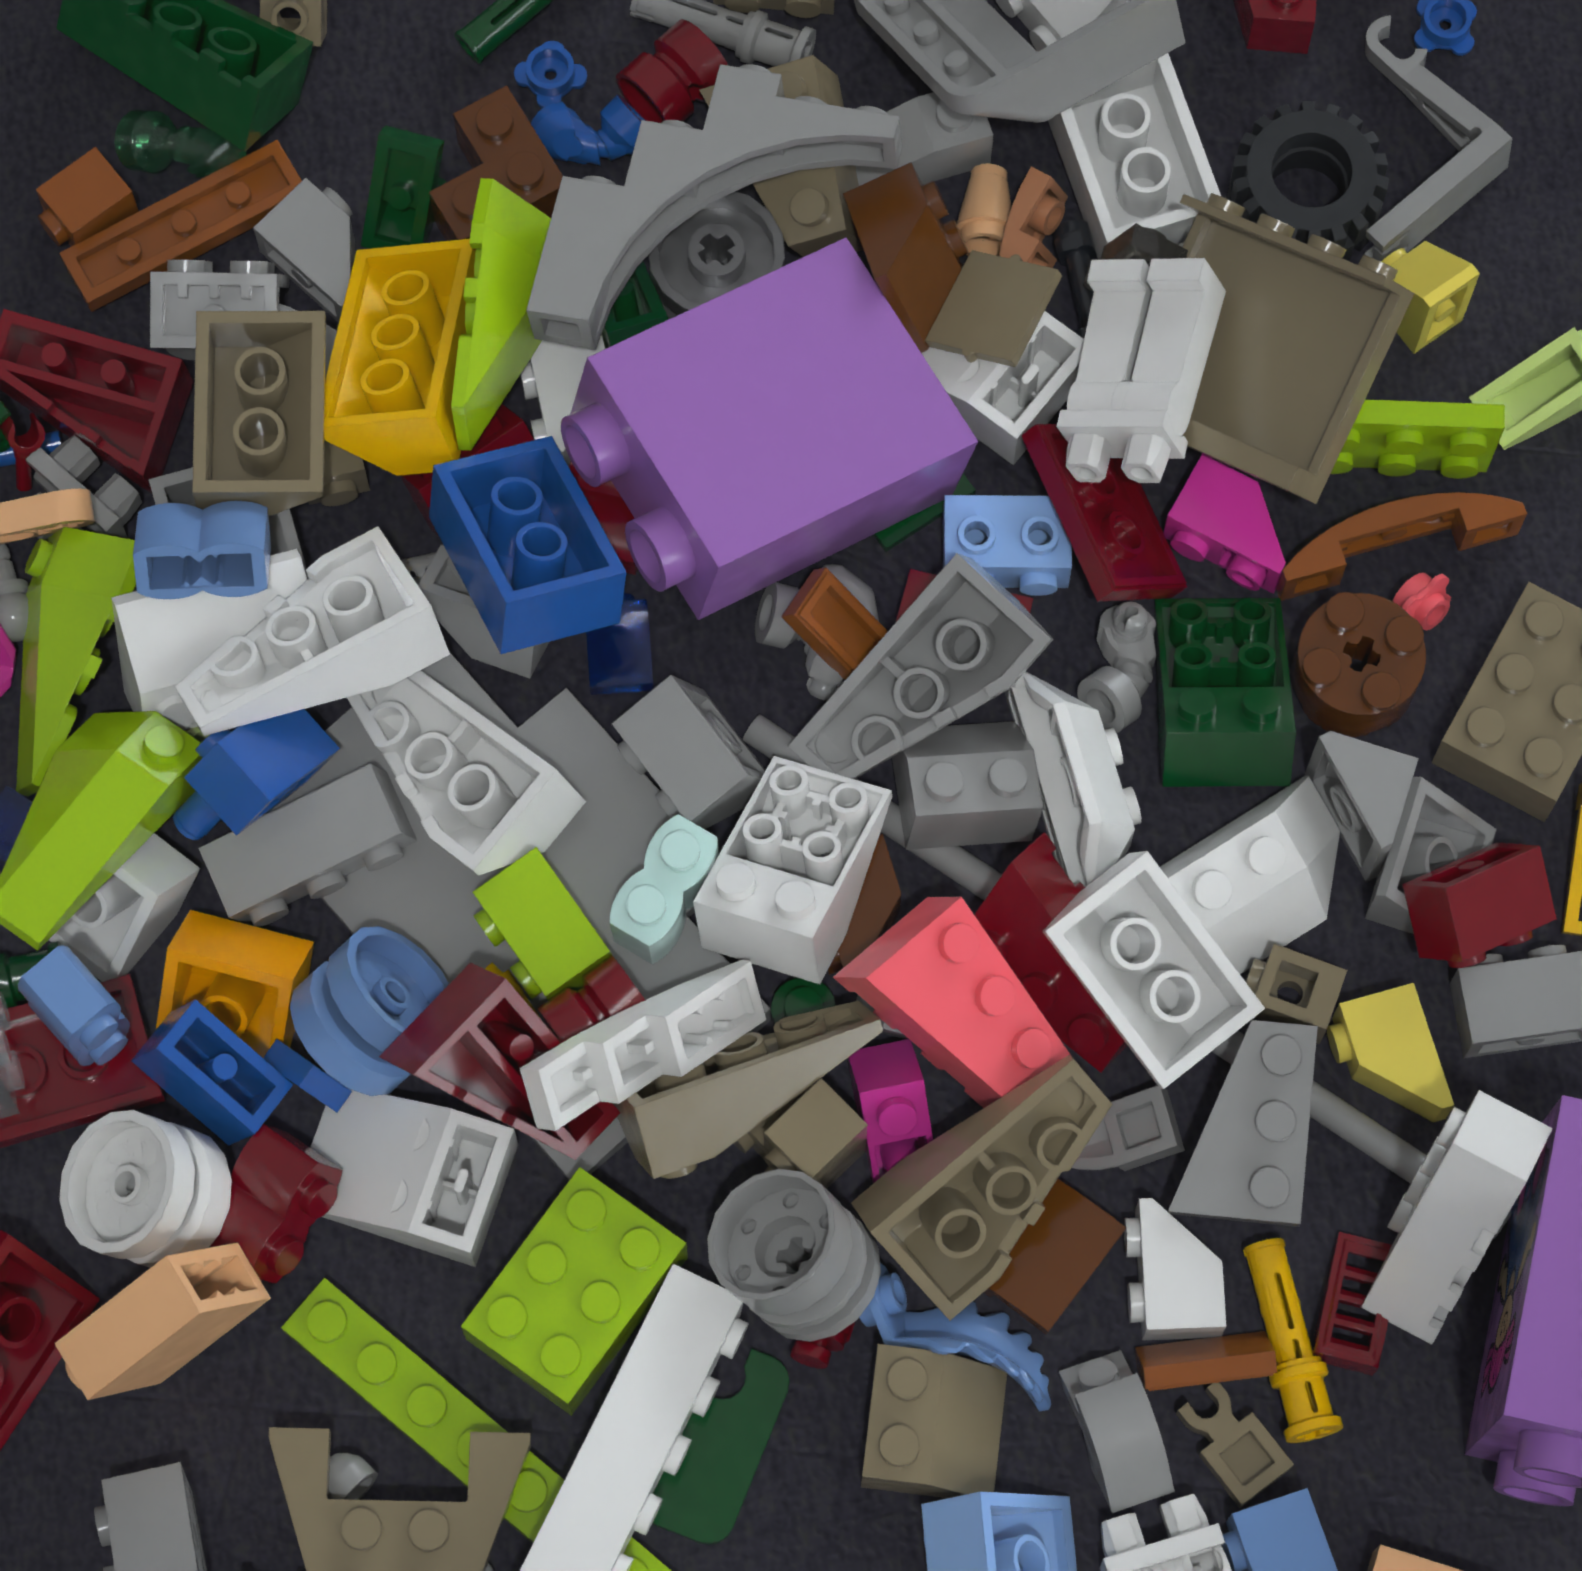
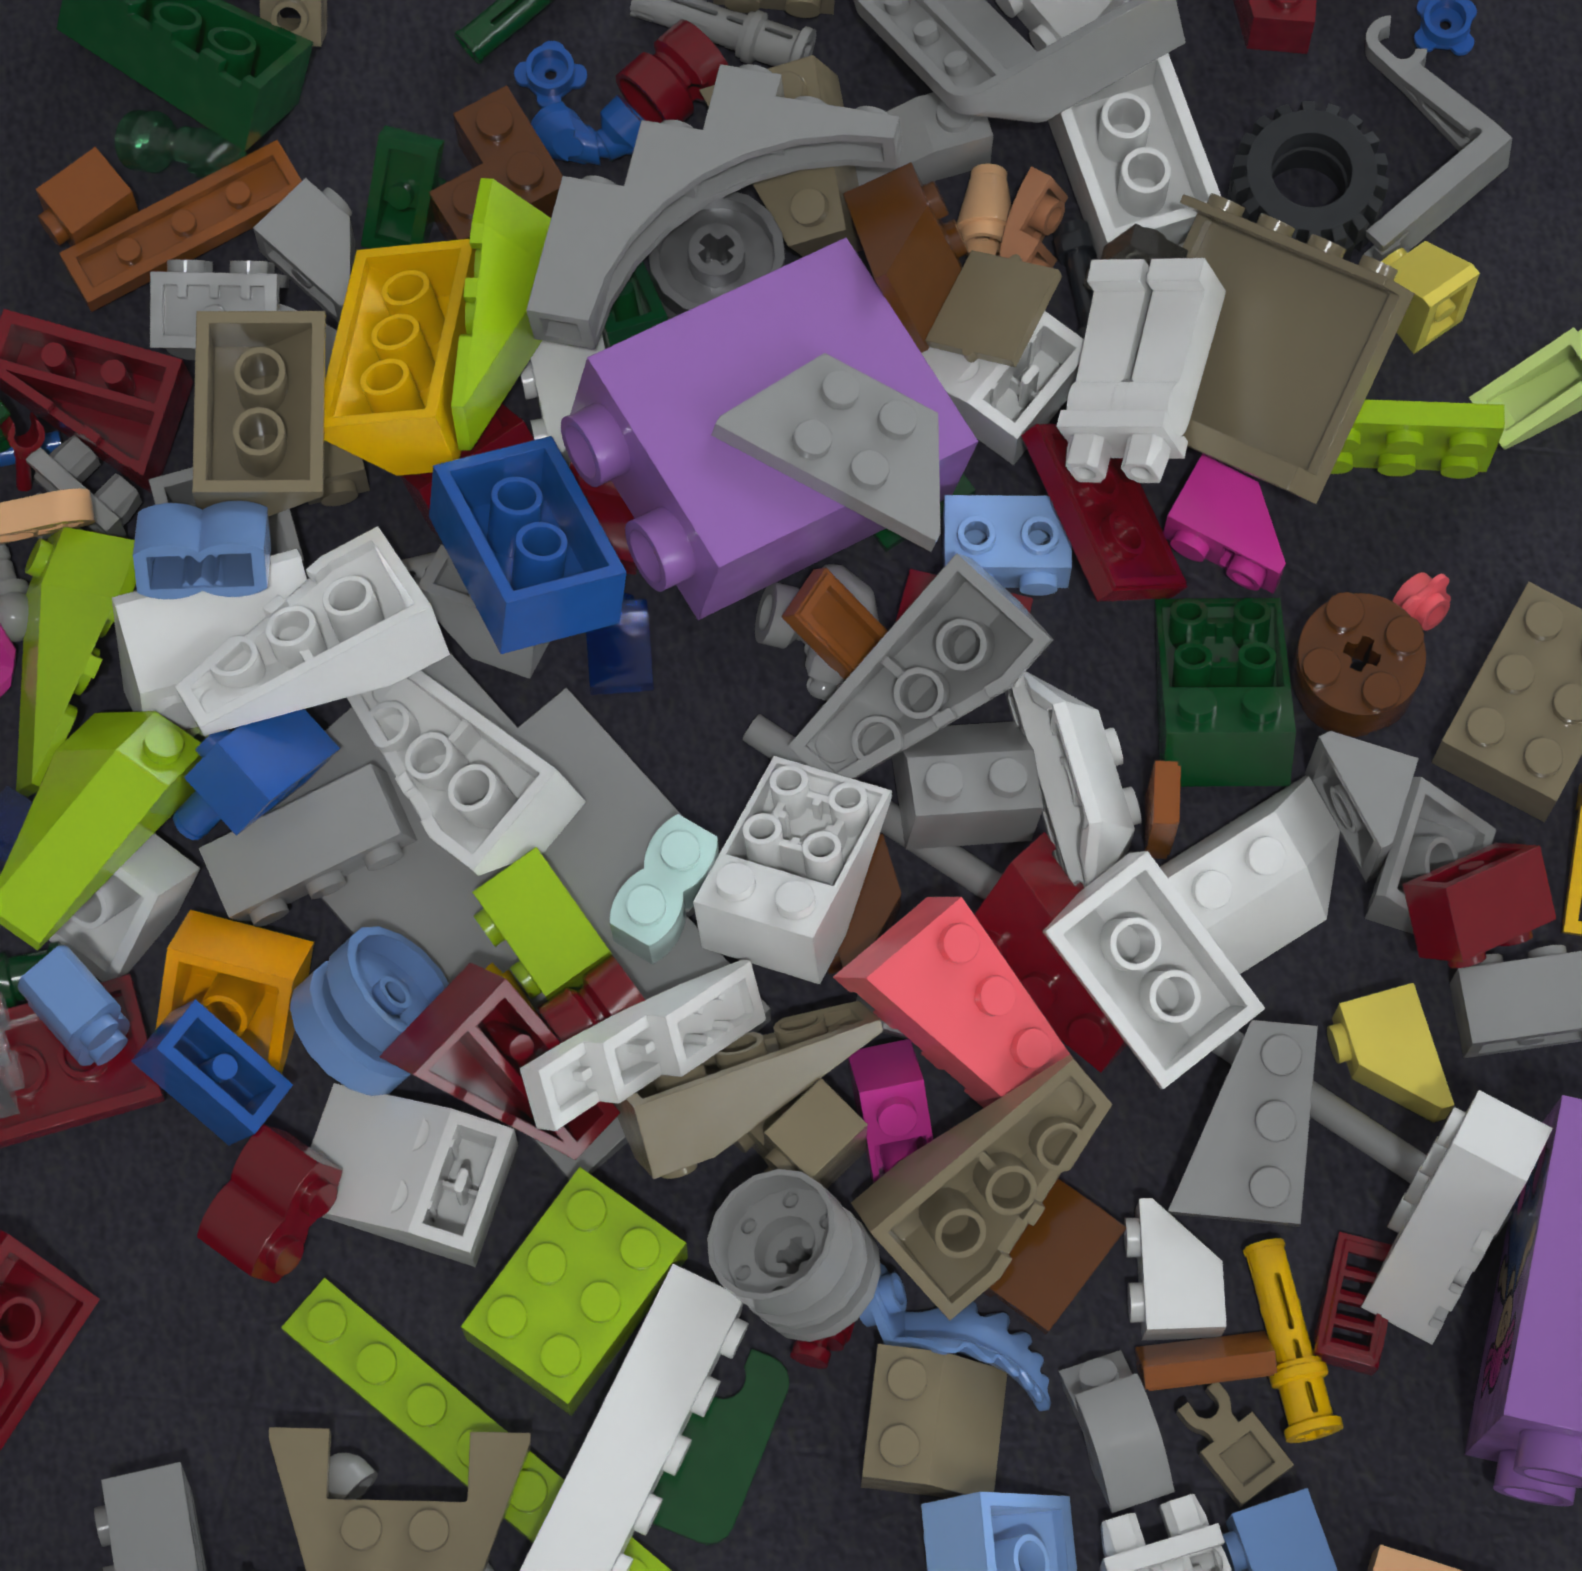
(144, 1188): white wheel -> none
(162, 1320): light nougat brick -> none
(307, 1076): blue tile -> none
(689, 753): light grey slope -> none
(800, 997): dark green plate -> none
(848, 443): none -> light grey wing
(1129, 647): light grey arm -> none
(1133, 1133): light grey plate -> none
(1162, 808): none -> dark orange tile
(1313, 979): dark tan brick -> none
(1470, 516): dark orange slope -> none

